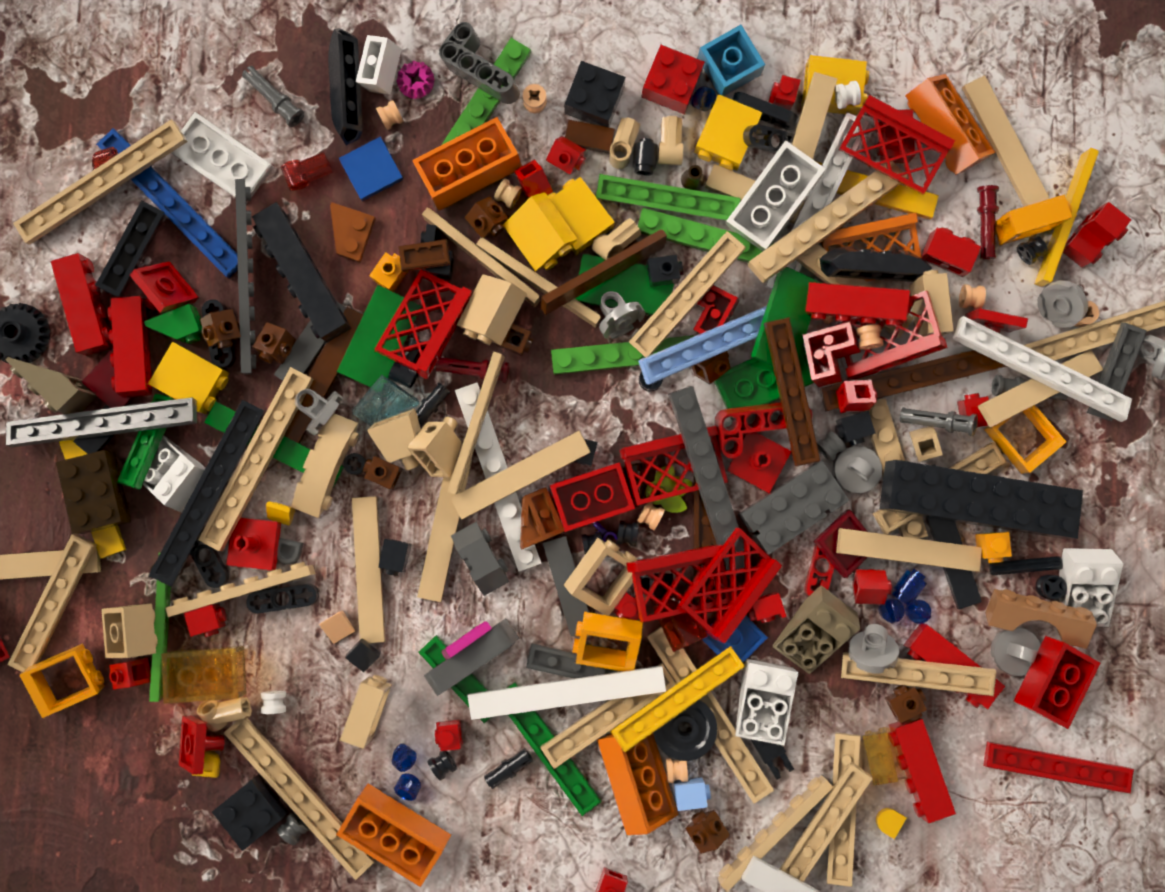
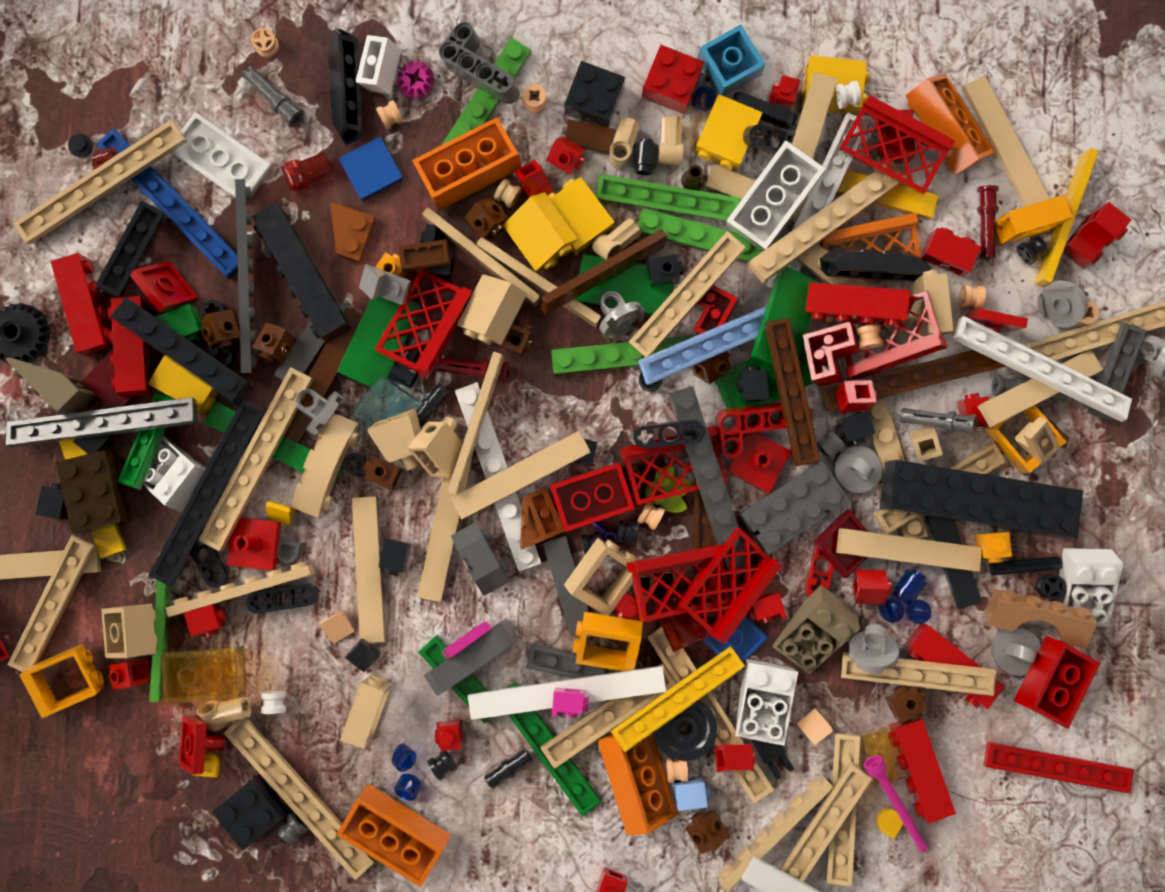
(51, 502): none -> black brick
(80, 145): none -> black plate
(181, 351): none -> black brick
(261, 38): none -> light nougat wheel
(383, 284): none -> light grey slope
(569, 702): none -> dark pink brick
(689, 439): none -> black beam
(734, 758): none -> red brick
(753, 385): none -> black brick
(814, 726): none -> light nougat slope
(876, 768): none -> dark pink piece
(1038, 440): none -> tan slope

